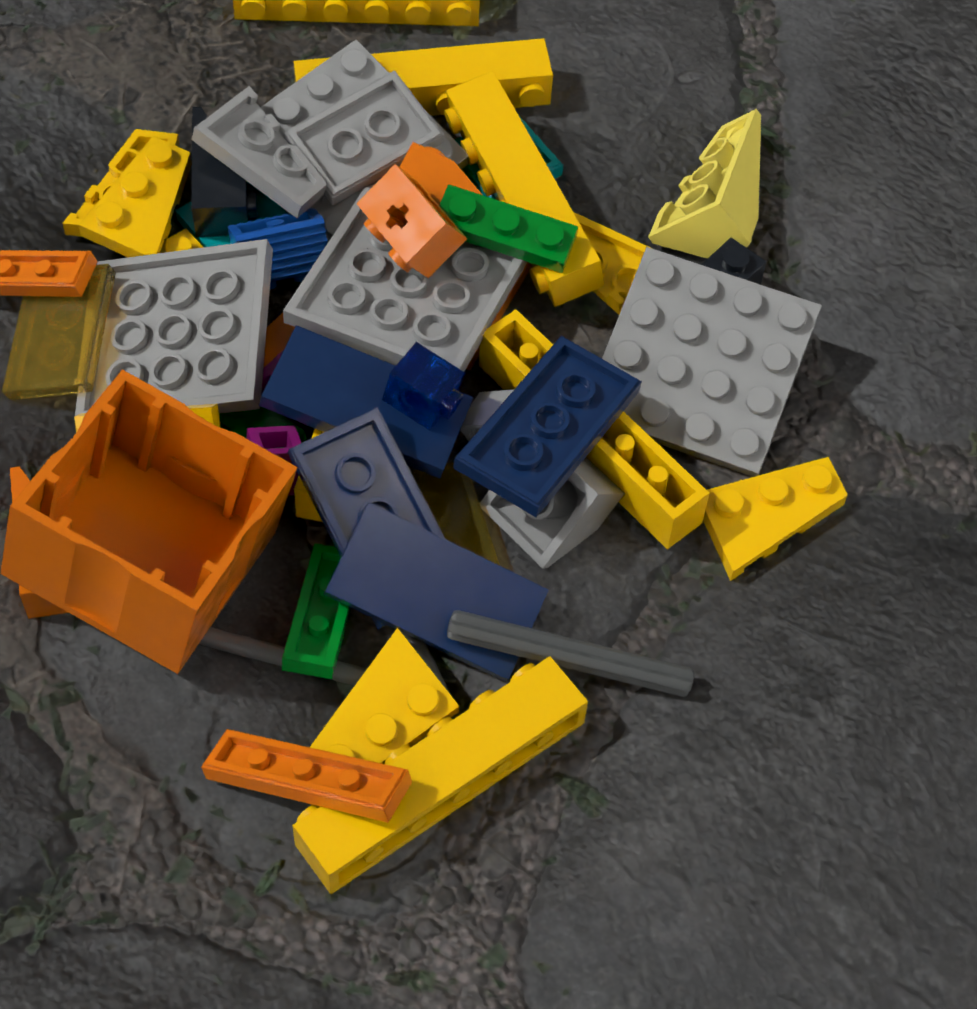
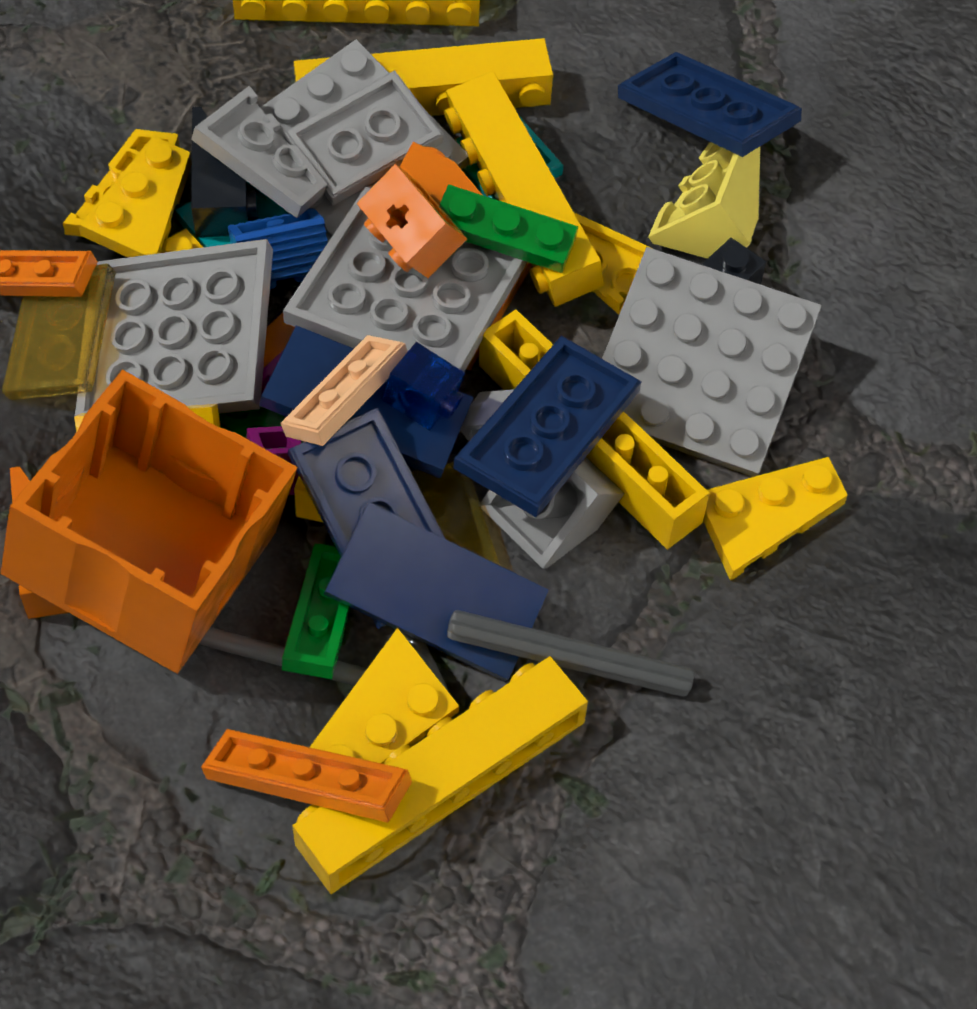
(344, 390): none -> light nougat tile
(710, 103): none -> dark blue tile

